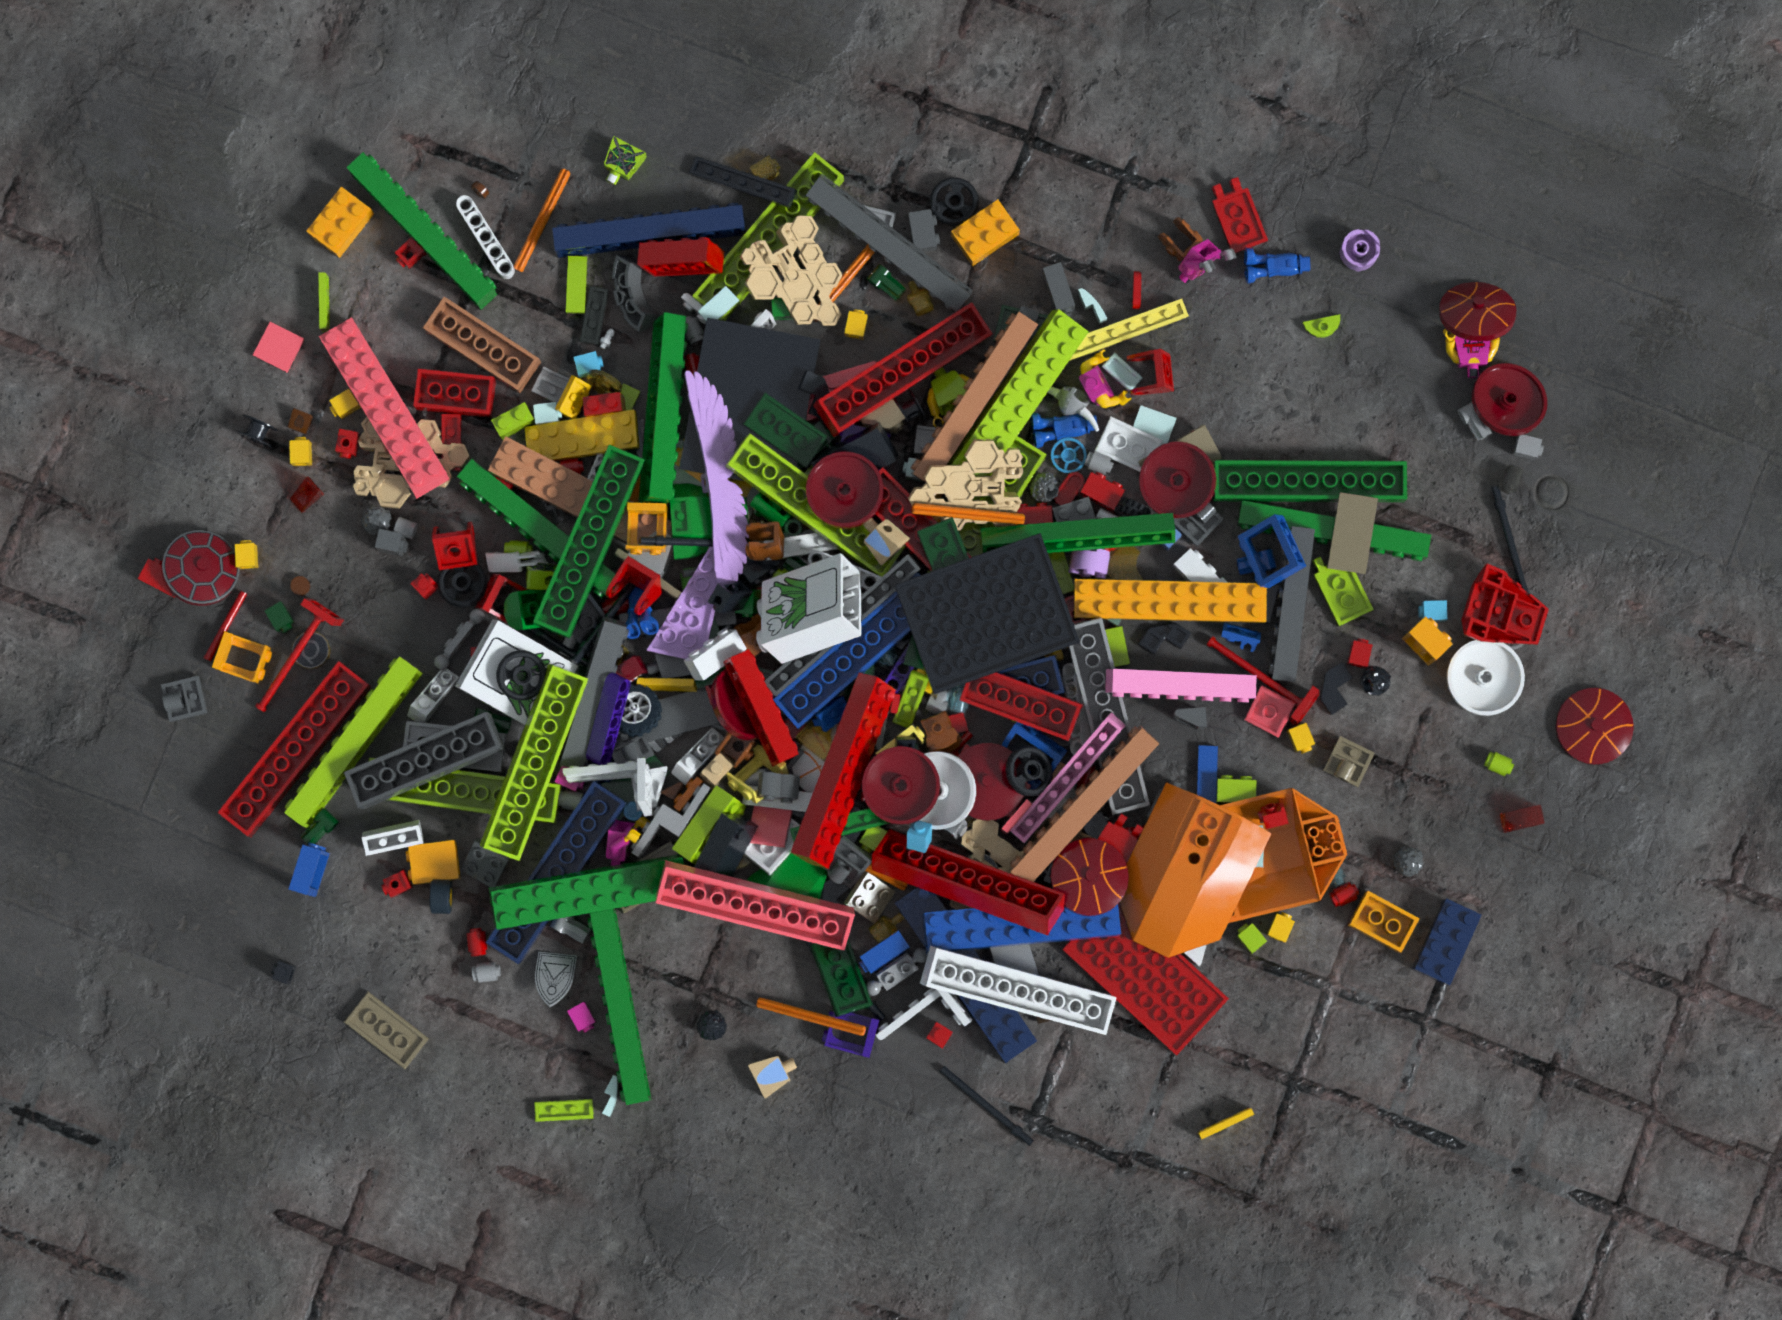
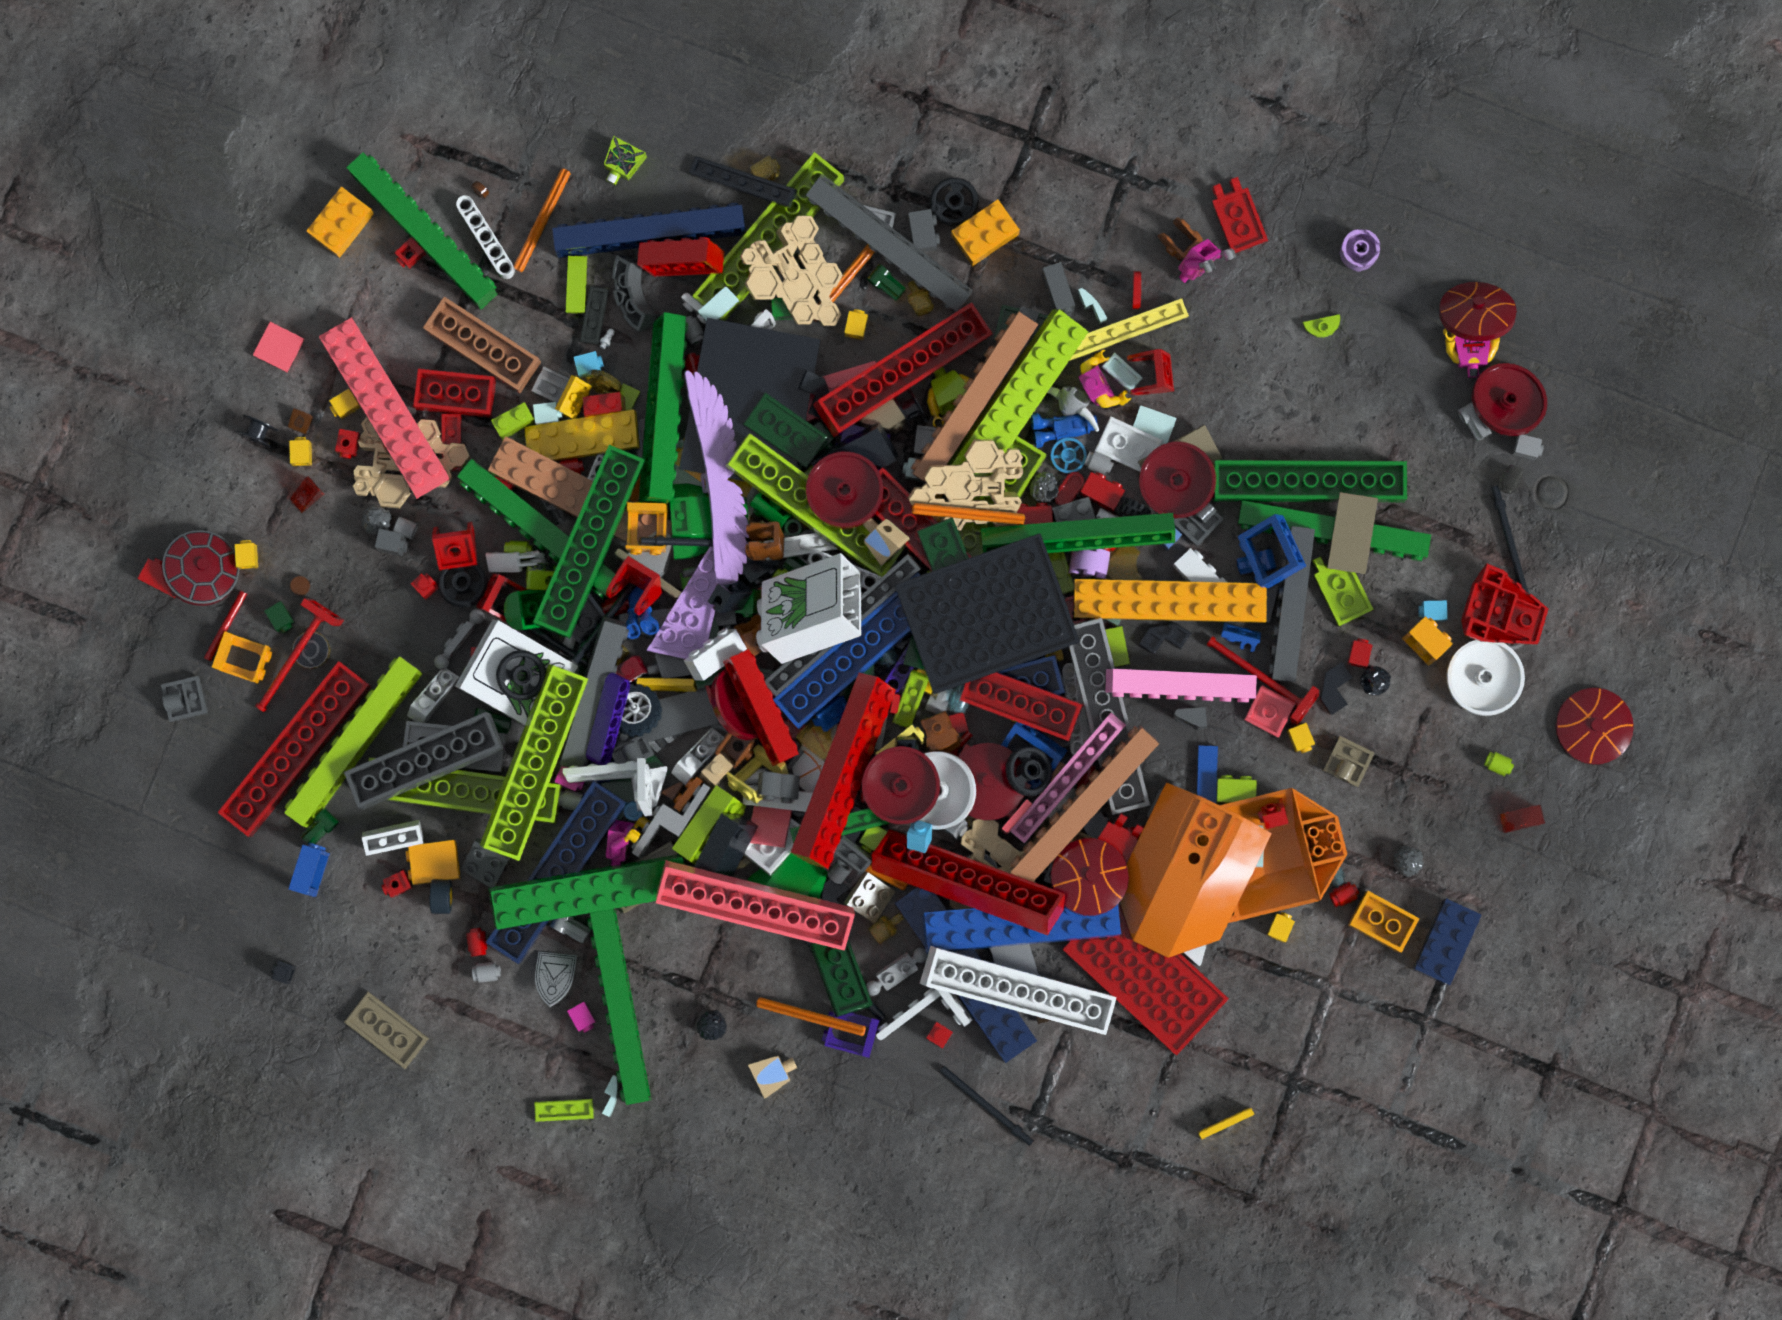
(324, 317): lime tile -> none
(883, 953): blue window -> none
(1251, 937): lime brick -> none
(1275, 264): blue piece -> none

